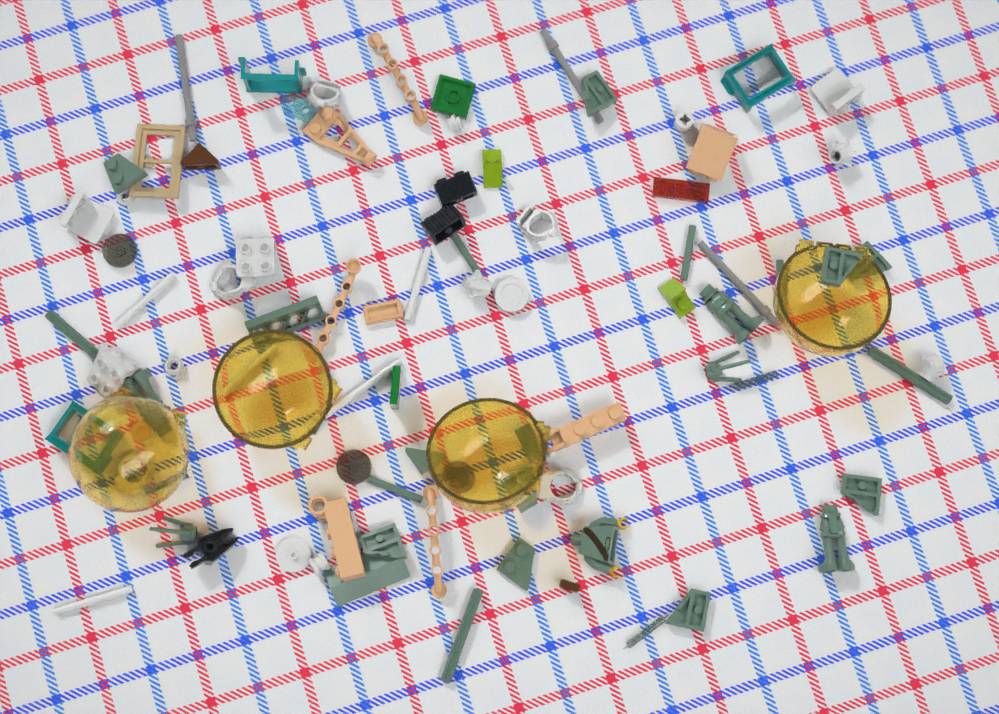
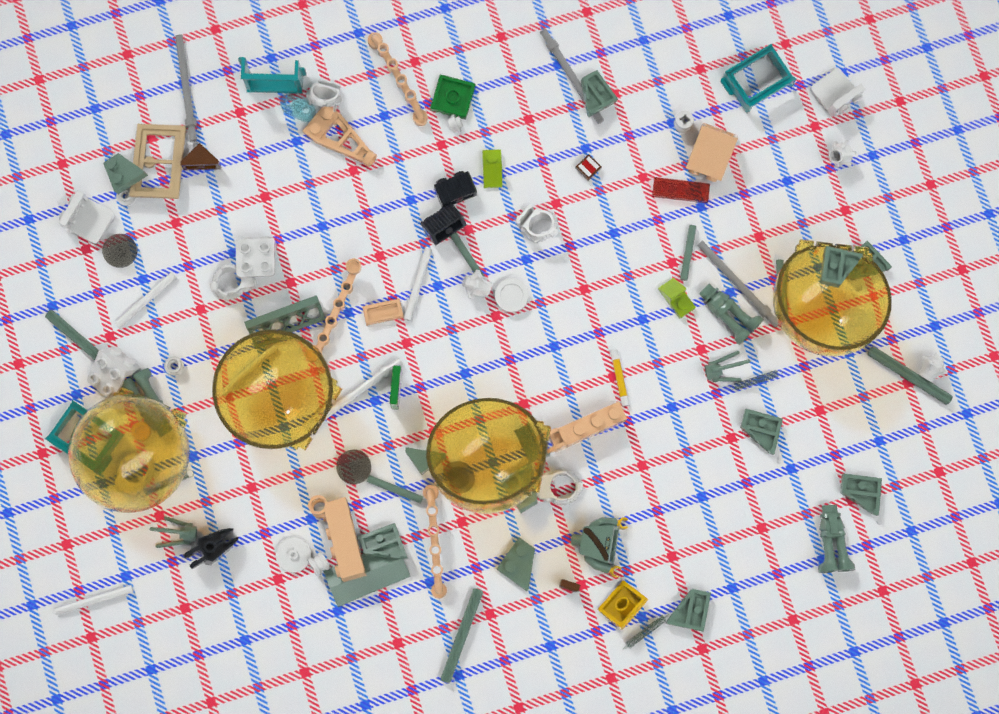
(588, 167): none -> tile
(619, 378): none -> yellow bar
(622, 605): none -> yellow slope
(762, 429): none -> sand green wing

